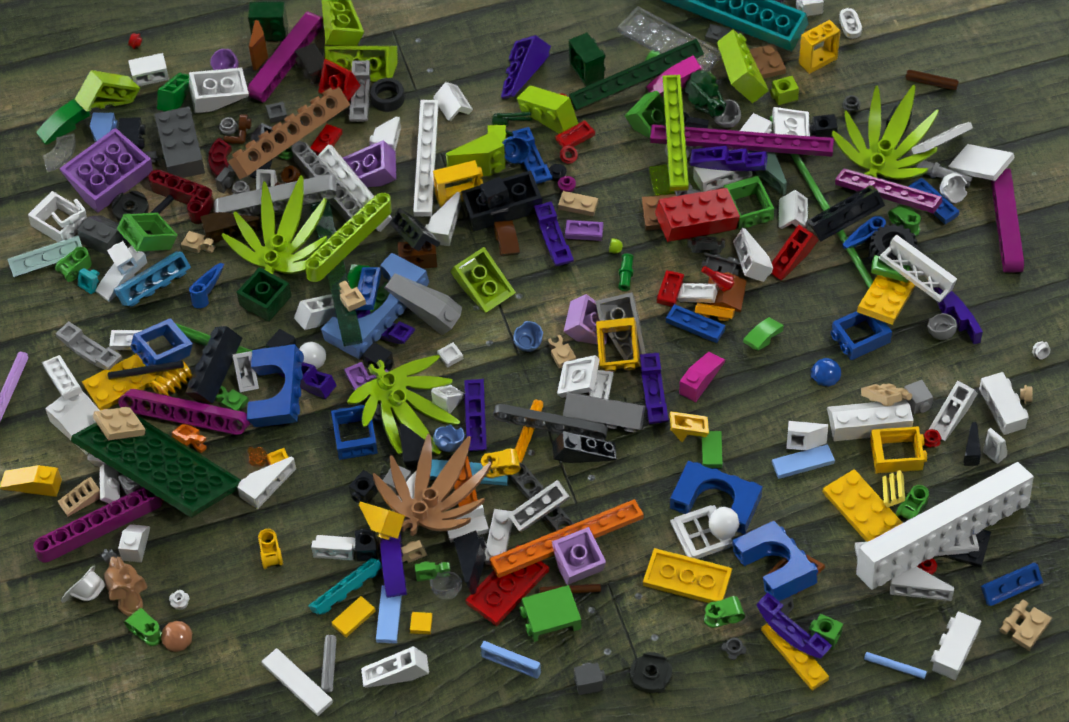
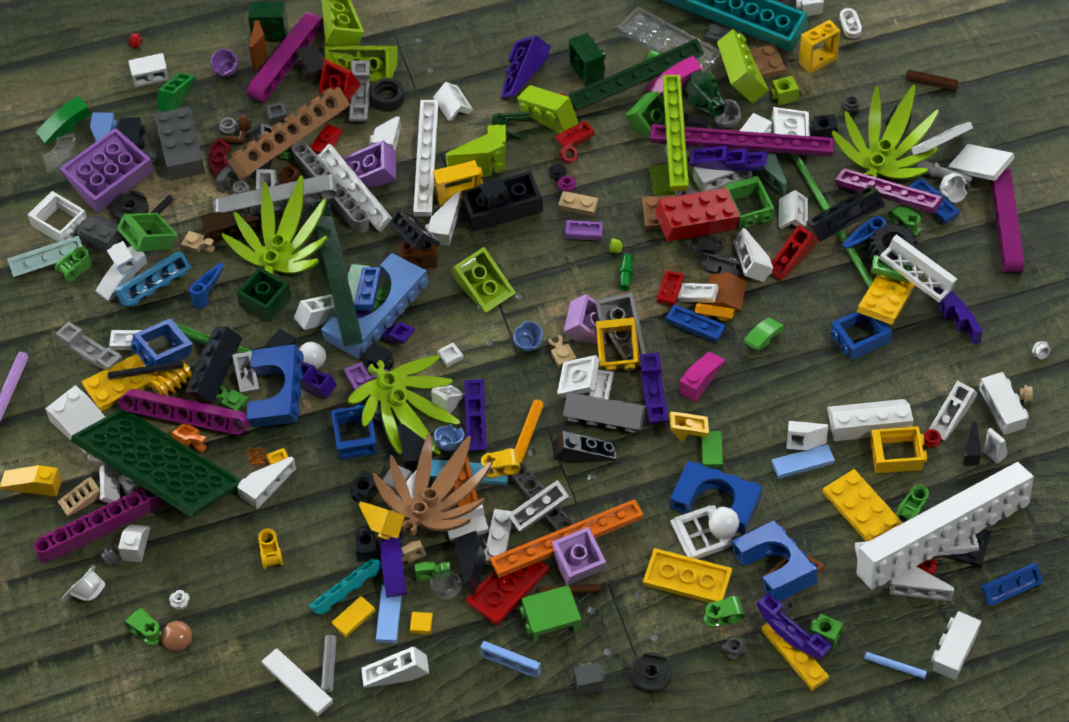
(62, 377): white tile -> none
(73, 218): white piece -> none
(88, 280): teal tile -> none
(106, 89): lime wedge -> none
(119, 423): tan plate -> none
(124, 585): medium nougat head -> none
(196, 196): dark red beam -> none
(216, 88): white slope -> none
(333, 547): white panel -> none
(348, 237): lime beam -> none
(350, 297): tan plate -> none
(430, 305): light grey wedge -> none
(506, 238): reddish brown slope -> none
(516, 149): blue hair -> none
(534, 161): blue slope -> none
(549, 421): dark grey beam -> none
(552, 234): dark purple slope -> none
(722, 280): red cone -> none
(826, 372): blue hair -> none
(885, 394): tan plate -> none
(886, 489): light yellow tile -> none
(921, 397): light grey brick -> none
(942, 326): light grey hair -> none
(1031, 627): tan plate -> none

